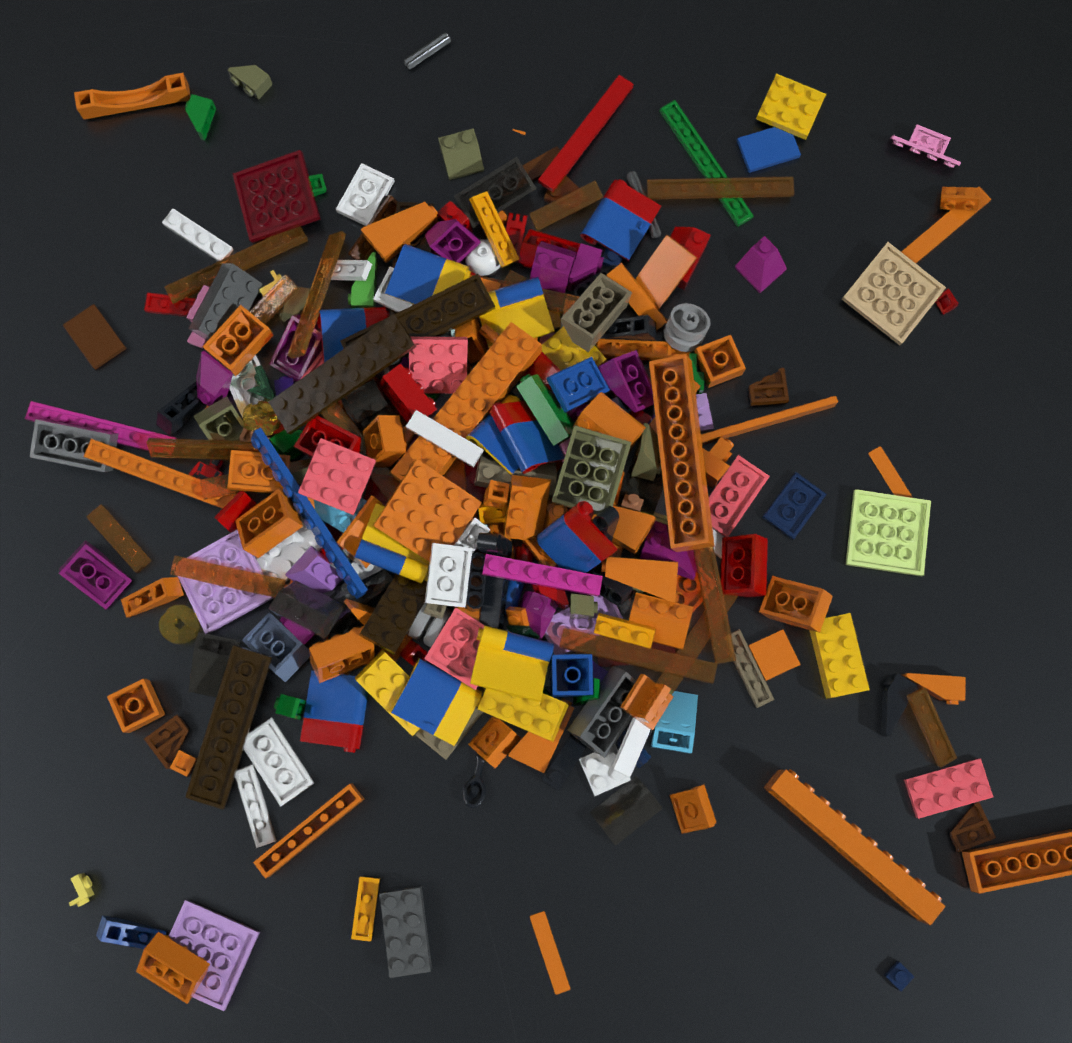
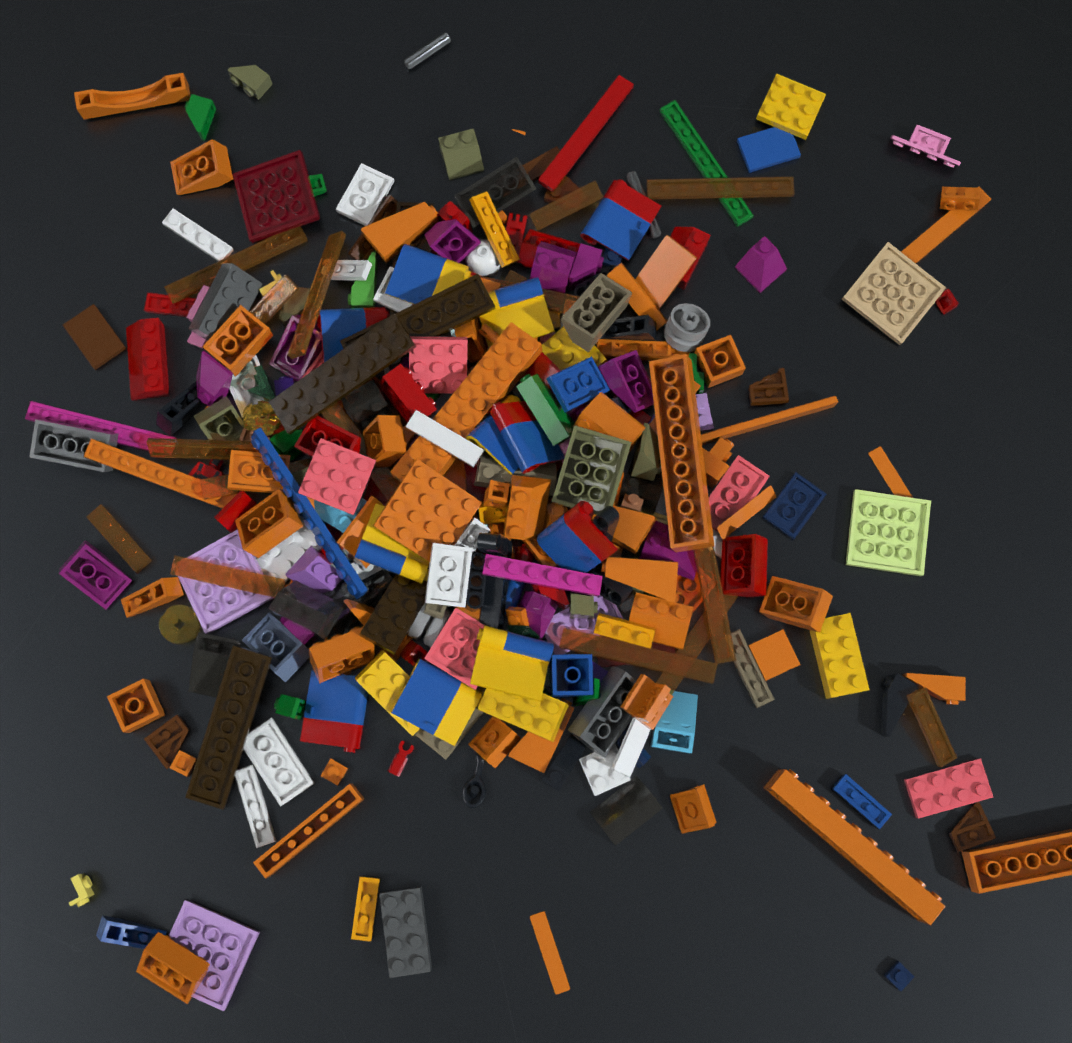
(147, 359): none -> red slope
(202, 168): none -> orange slope
(334, 772): none -> orange plate
(399, 760): none -> red bar
(746, 512): none -> orange sticker
(861, 801): none -> blue plate

